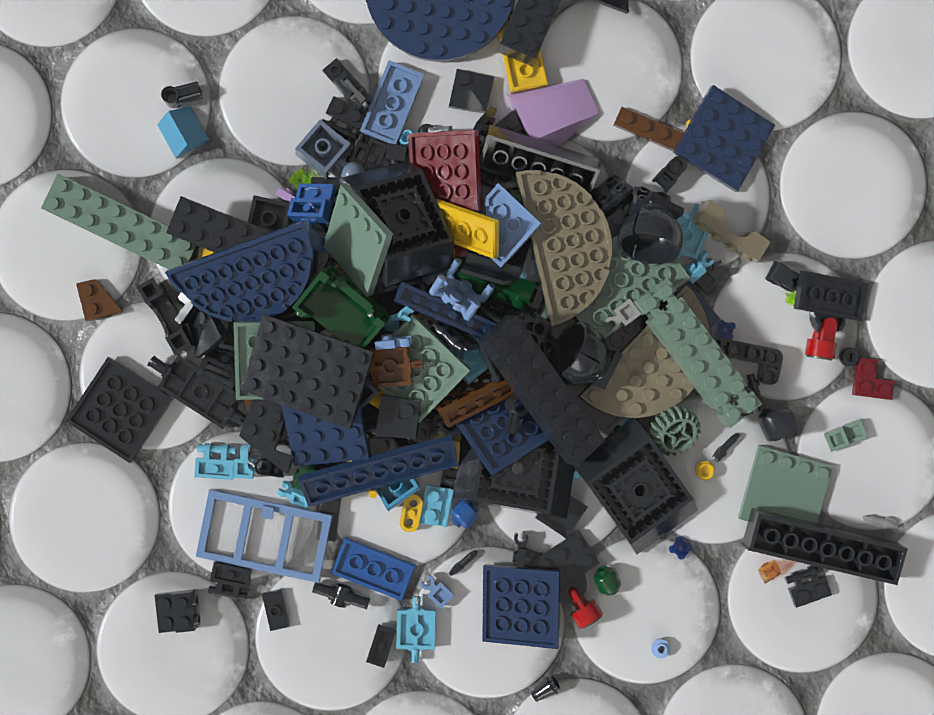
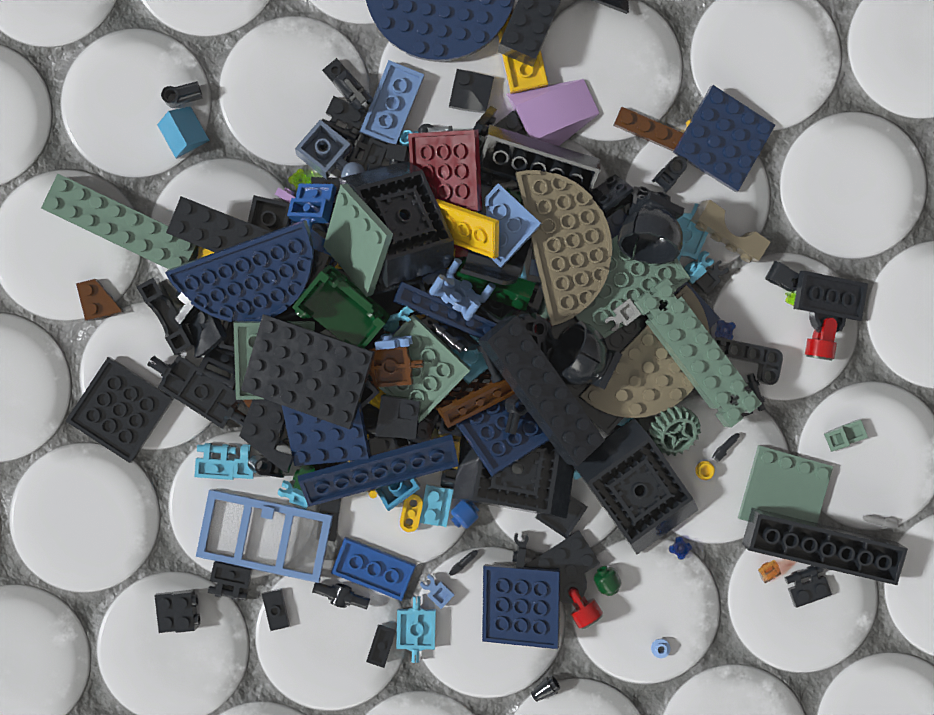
(777, 423): black piece -> none
(853, 359): black plate -> none
(865, 381): dark red plate -> none

